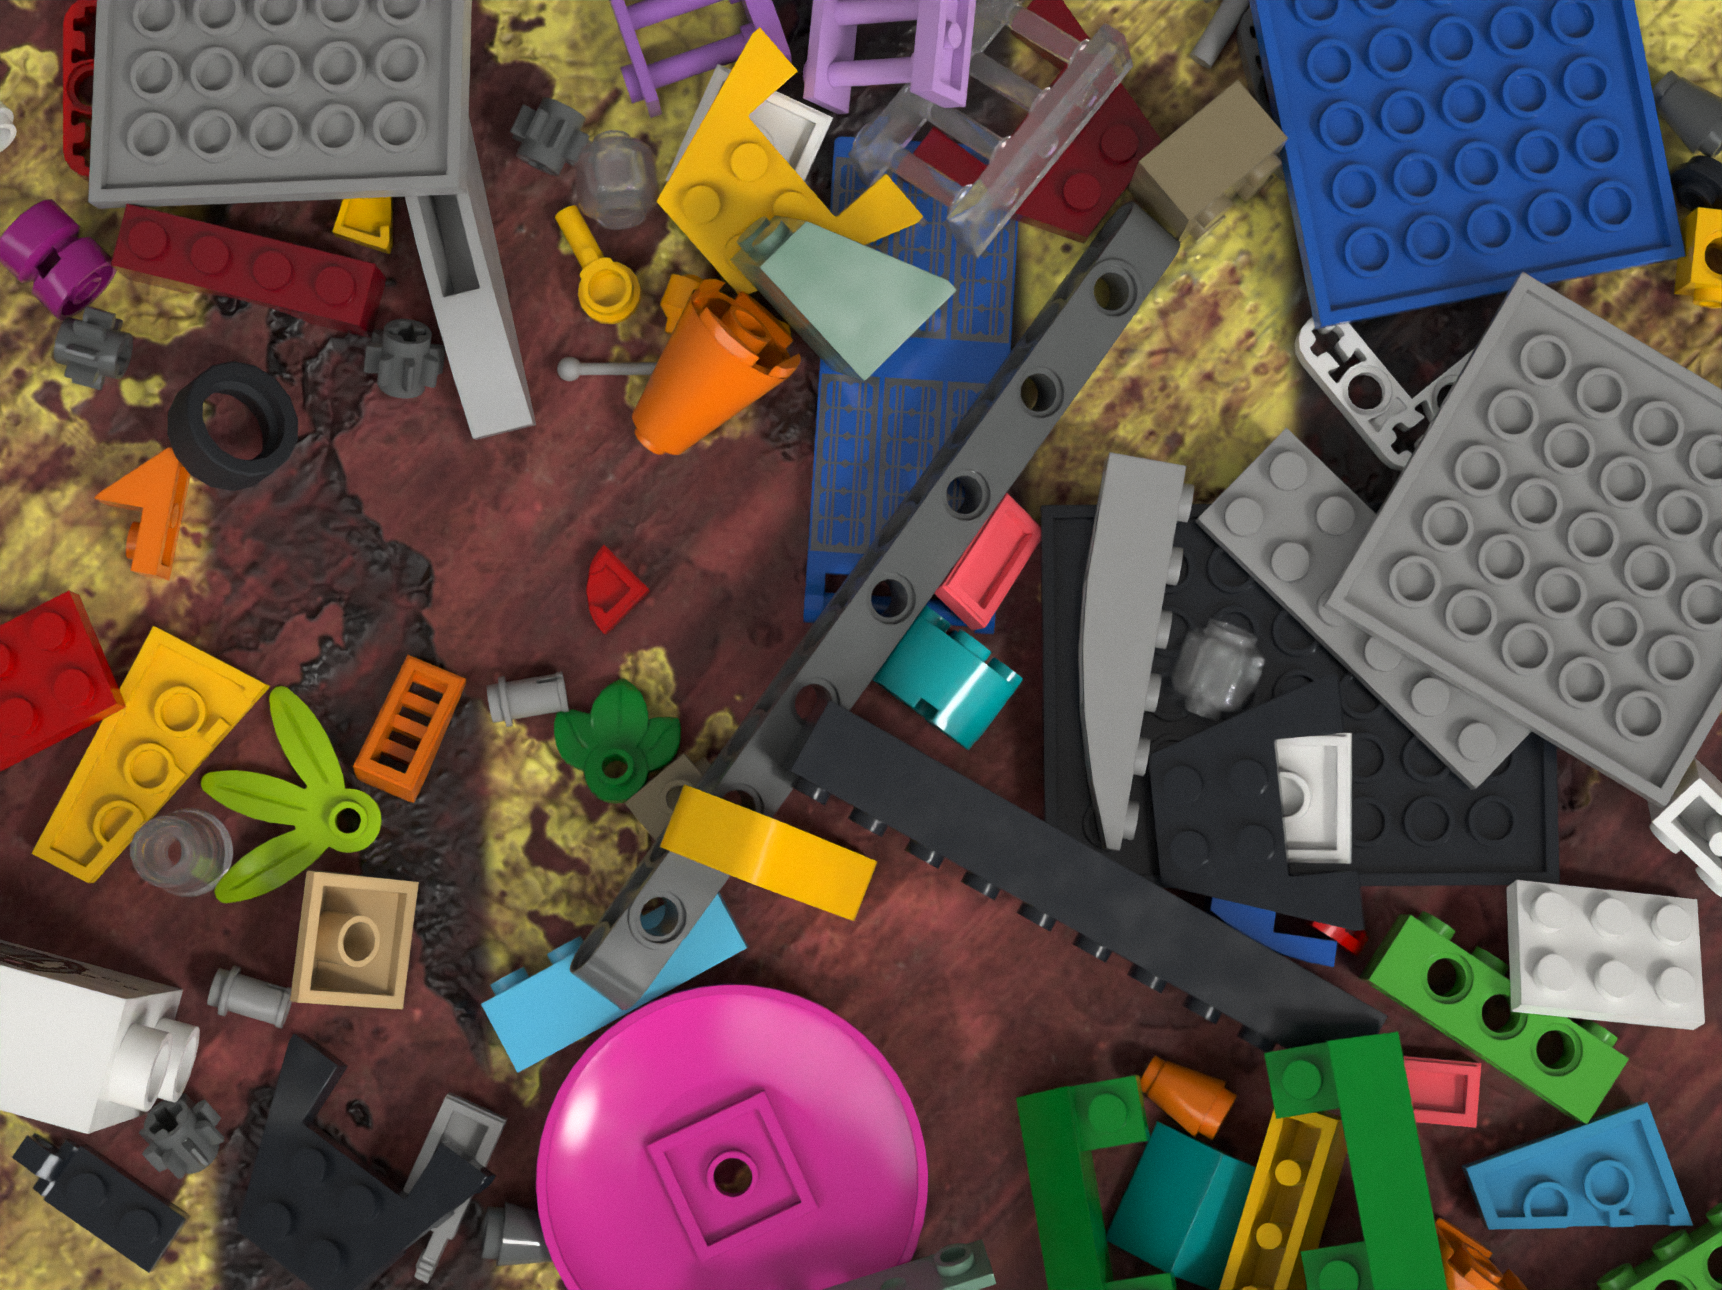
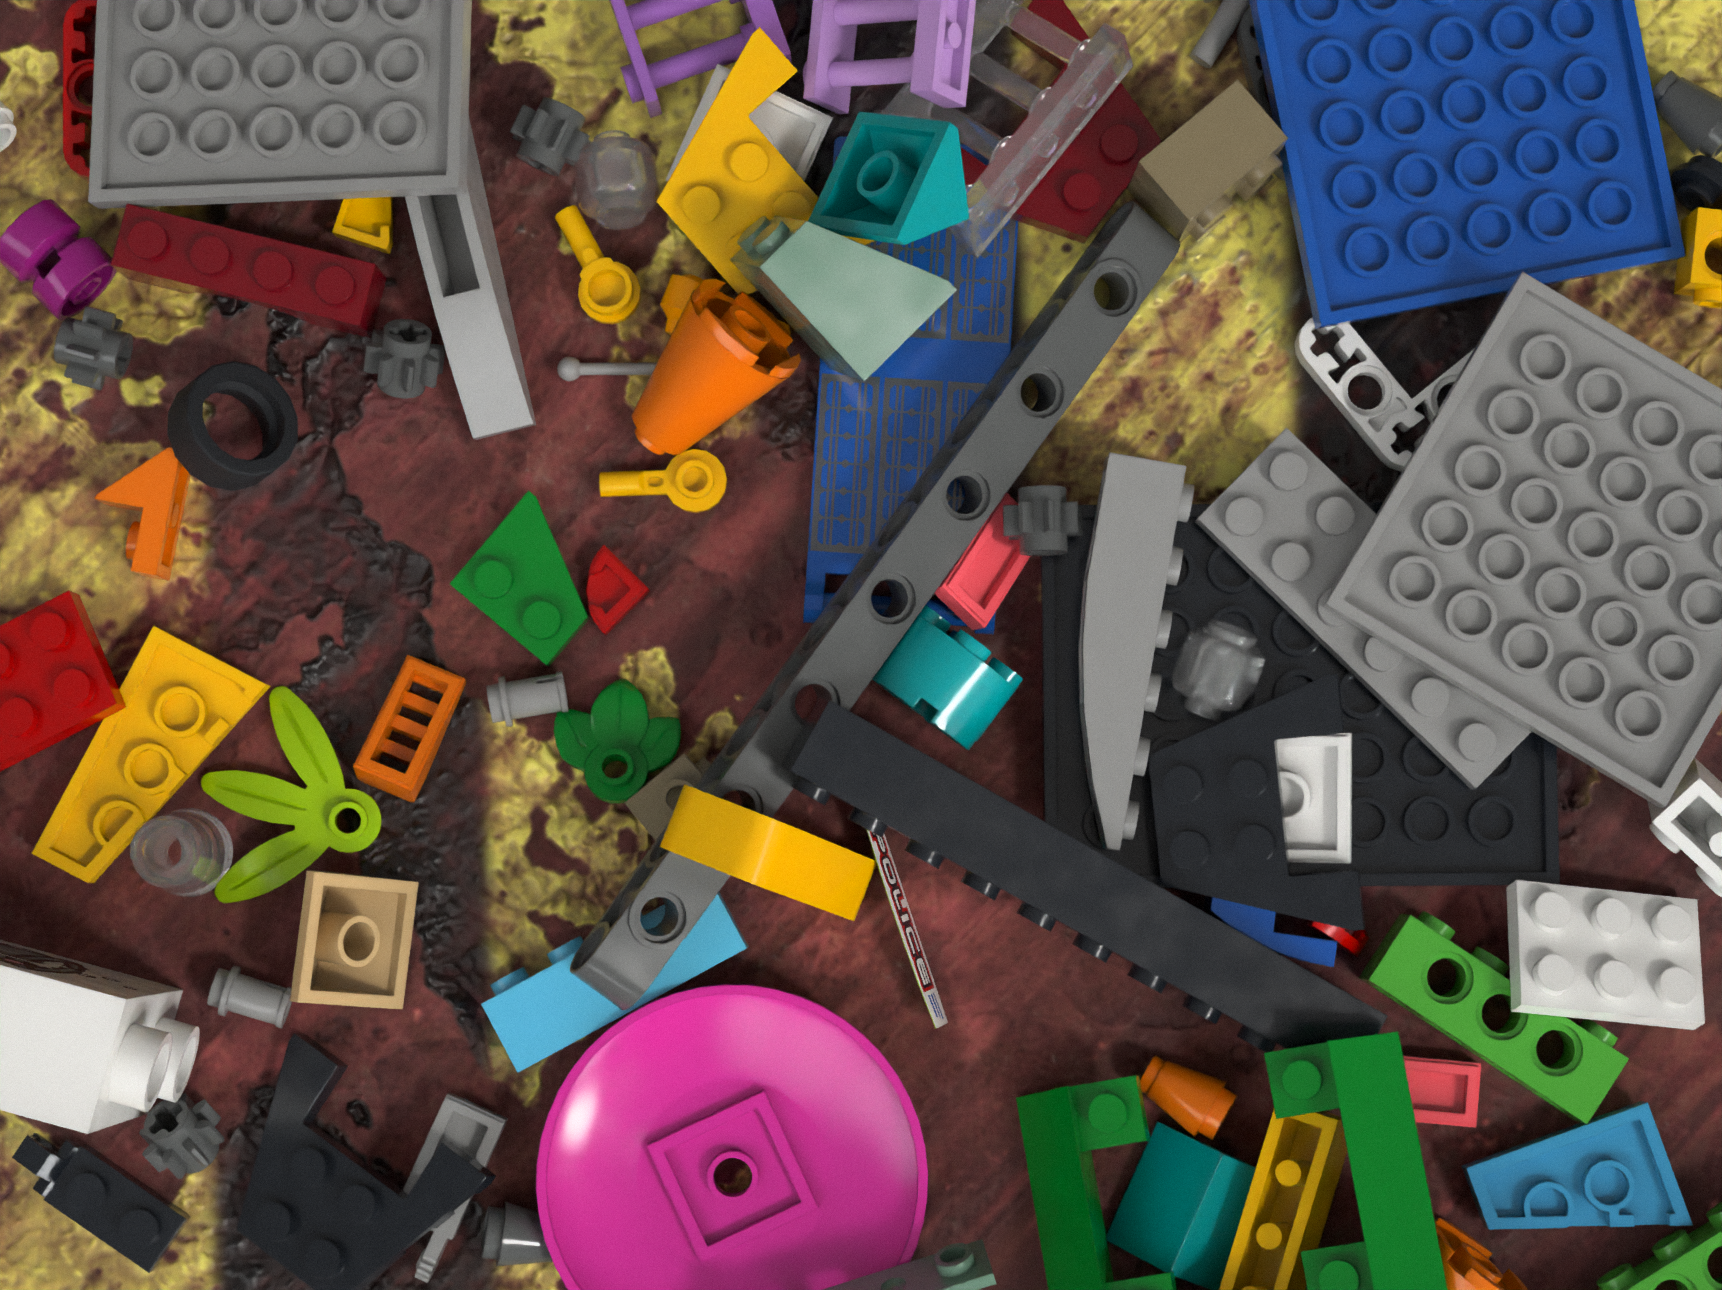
(525, 583): none -> green wing
(691, 481): none -> yellow plate
(894, 180): none -> teal slope
(907, 928): none -> sticker
(1042, 520): none -> dark grey gear

